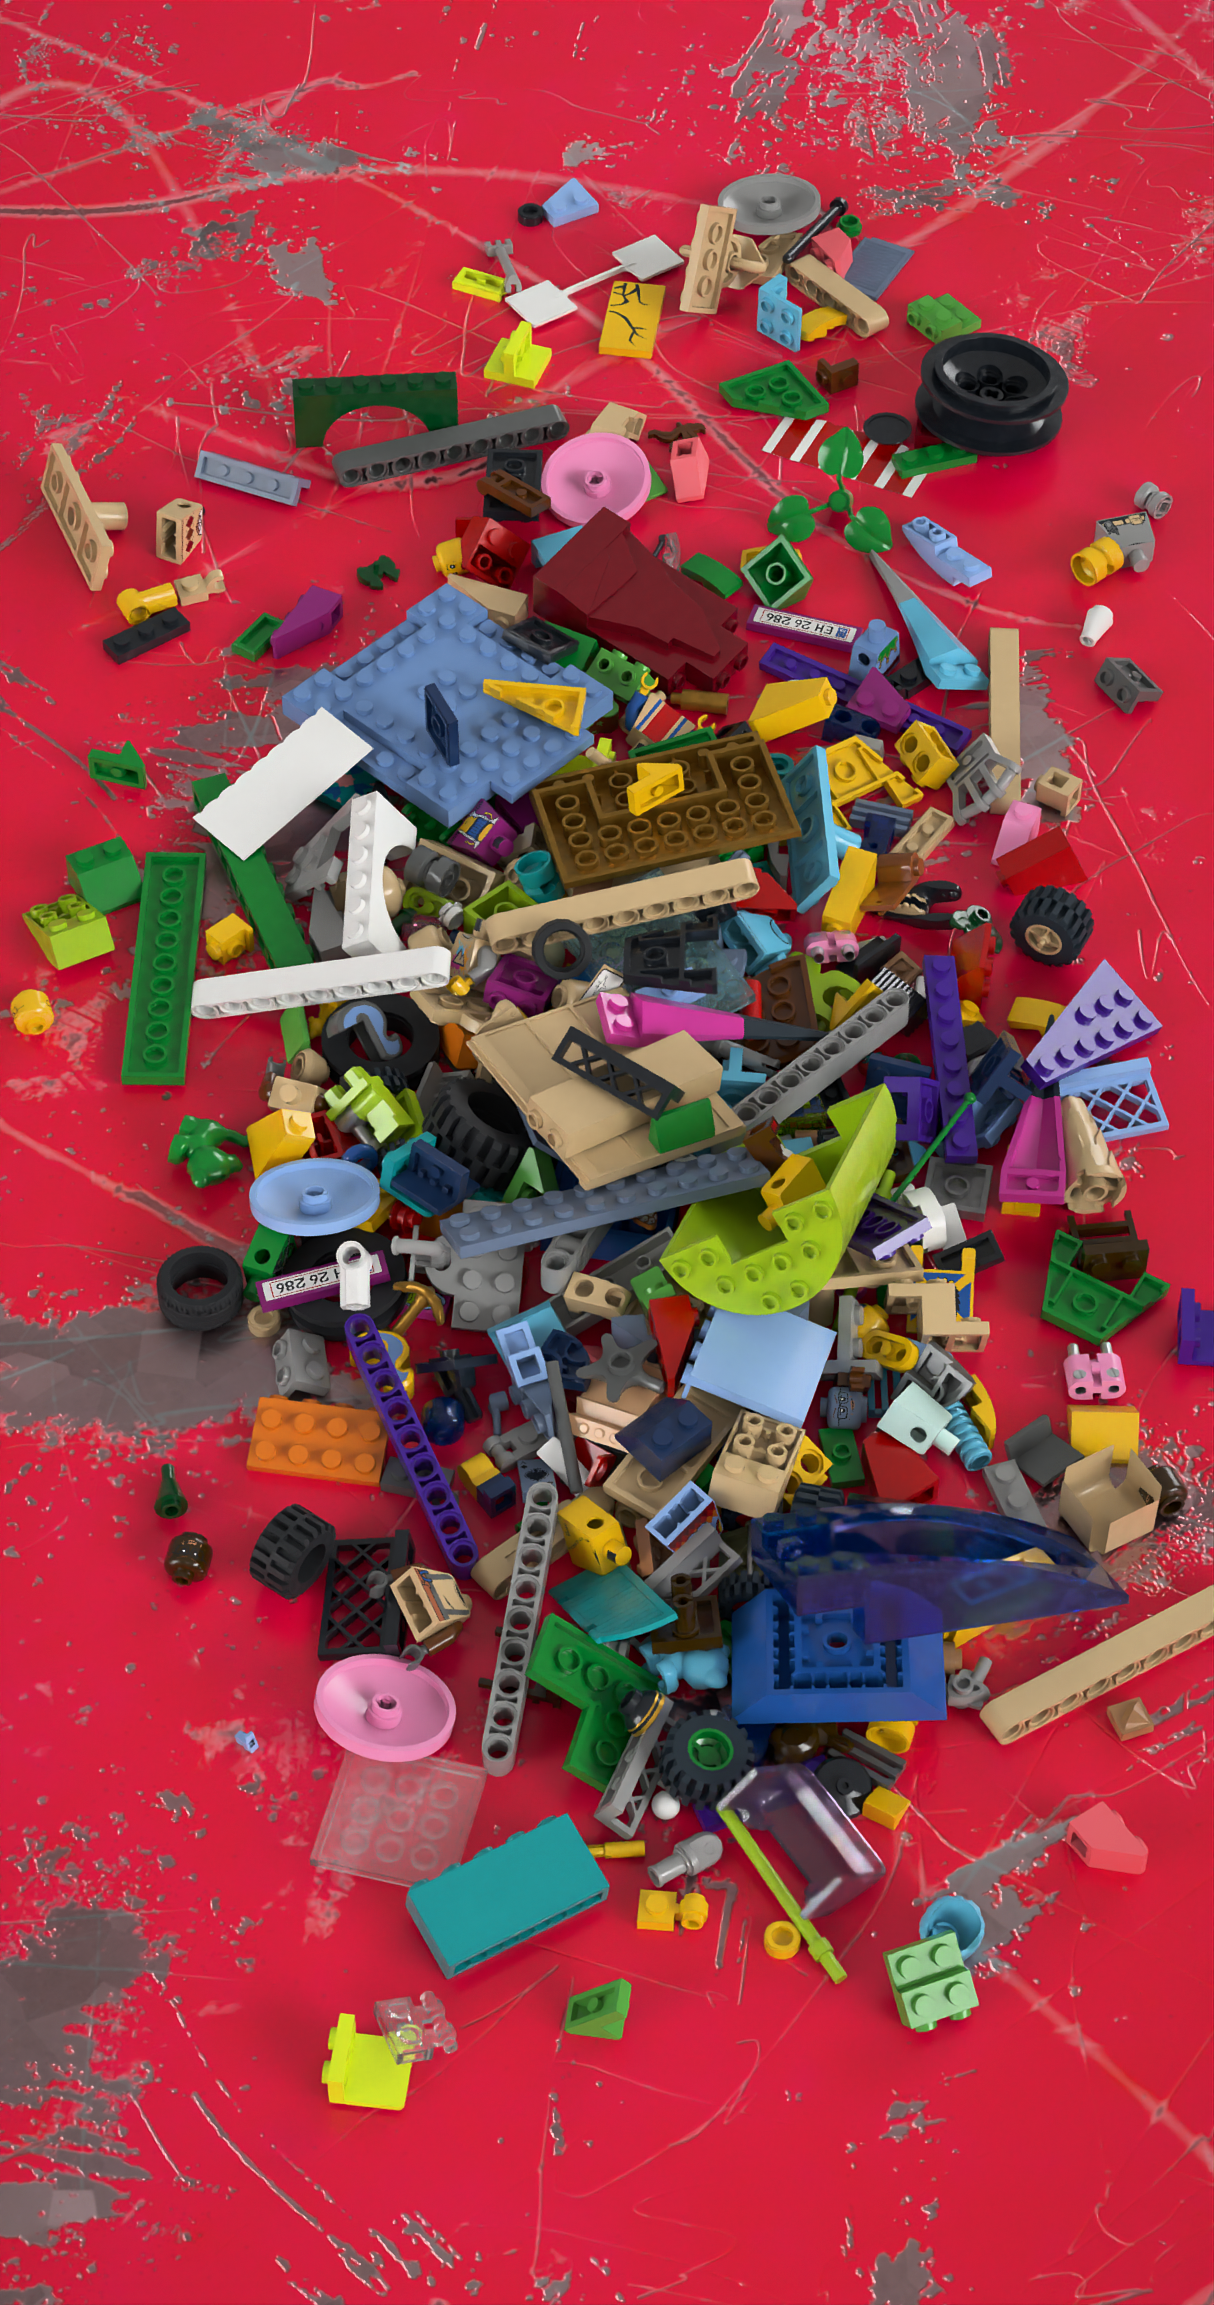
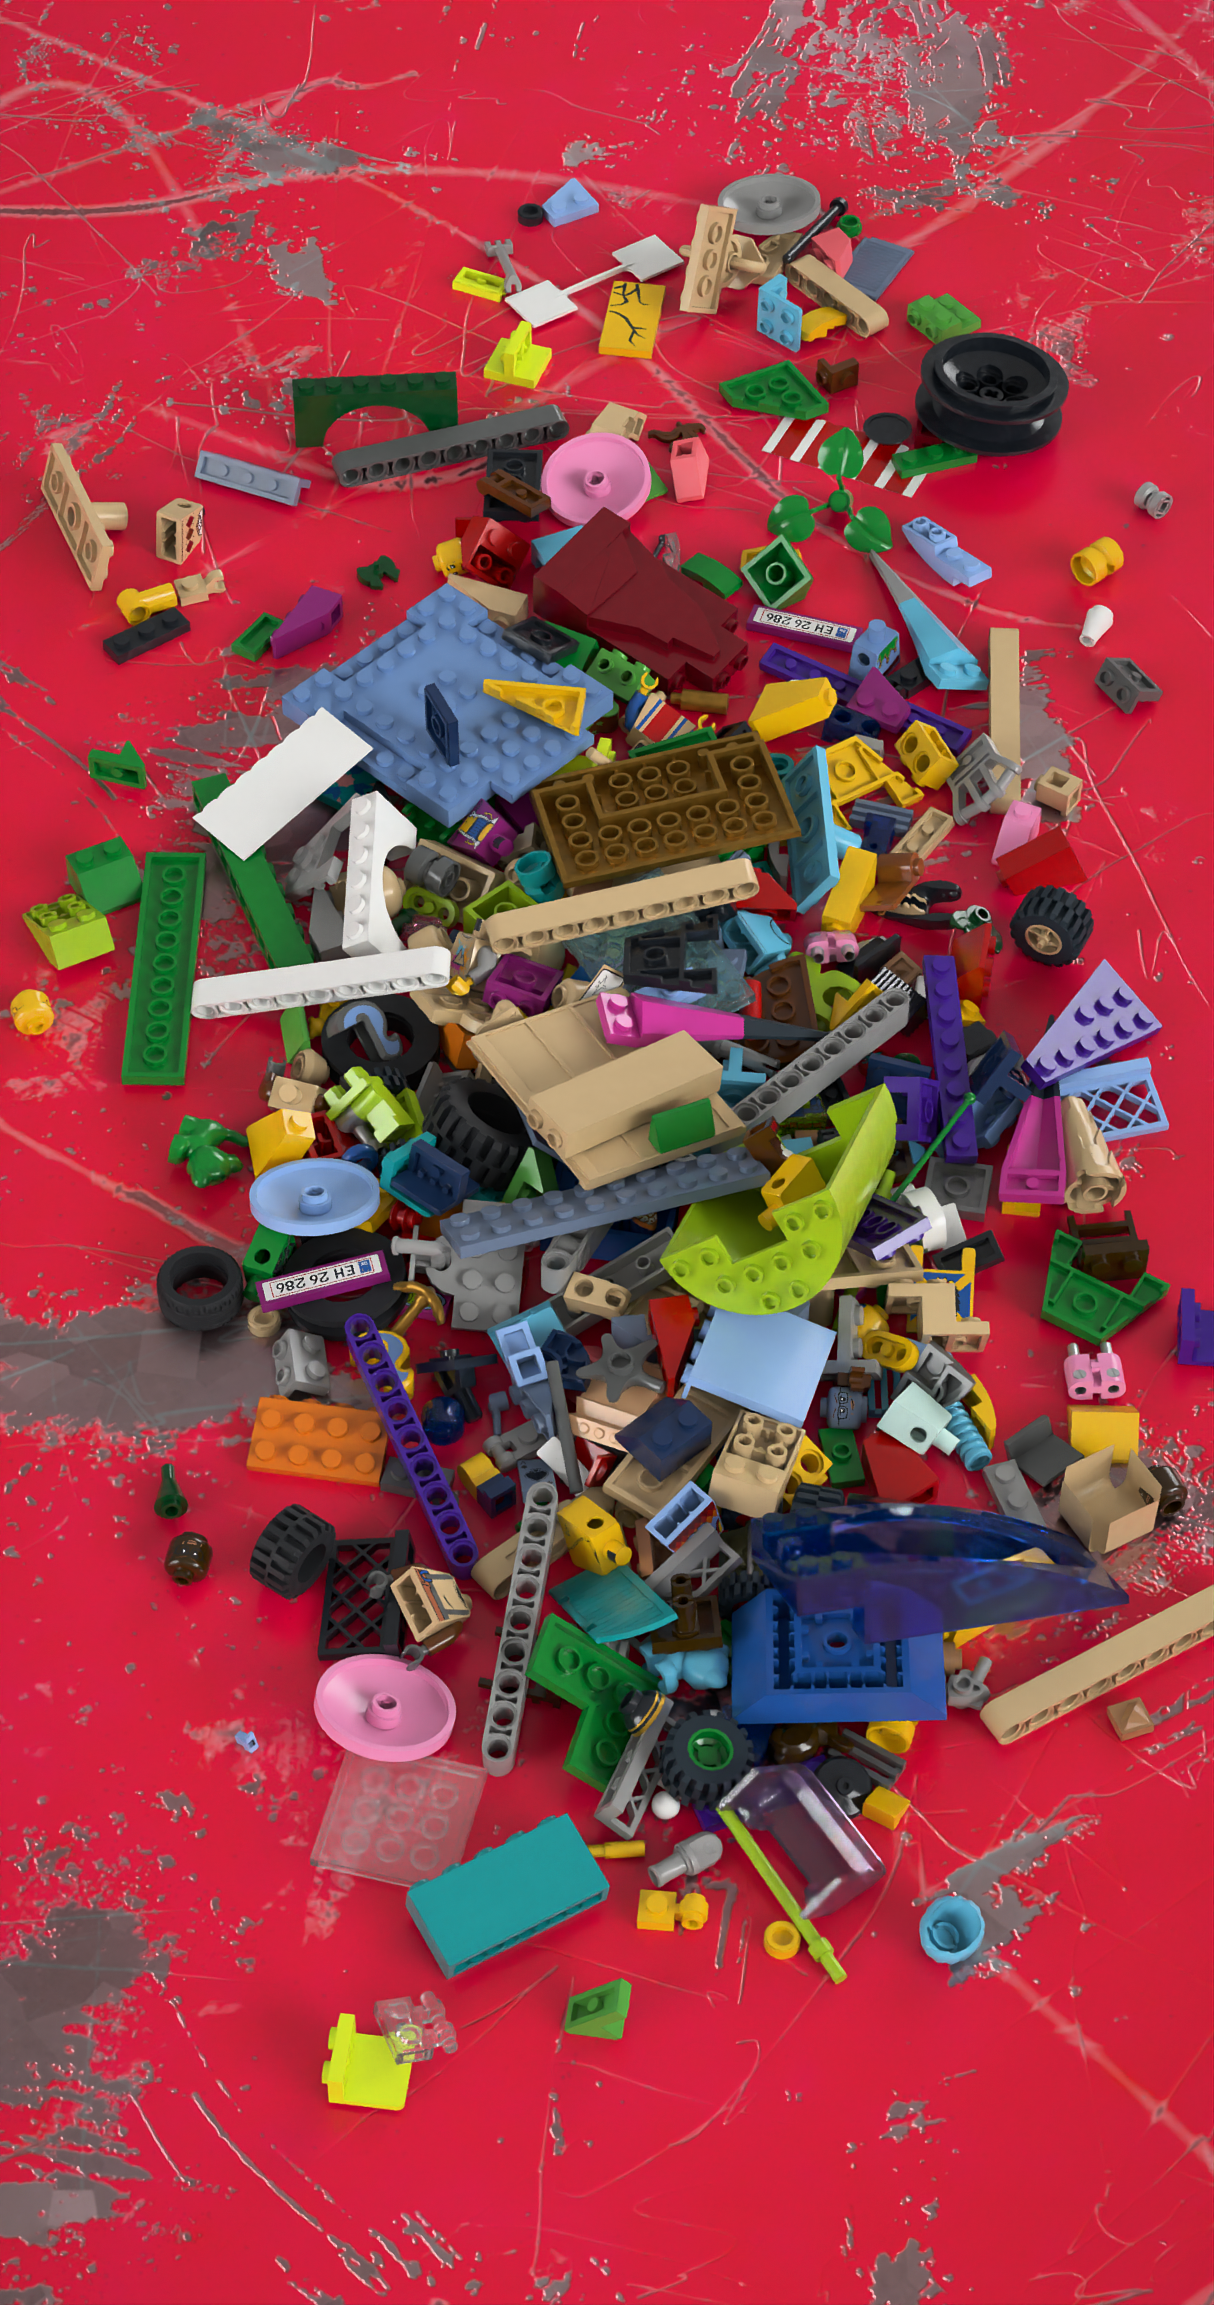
(229, 939): yellow brick -> none
(354, 1278): white piece -> none
(451, 915): white plate -> none
(583, 959): black tyre -> none
(625, 1066): black fence -> none
(649, 1286): bright green slope -> none
(654, 785): yellow slope -> none
(930, 1981): plate -> none
(1033, 1013): yellow slope -> none
(1106, 1842): coral slope -> none
(1132, 535): light grey torso -> none

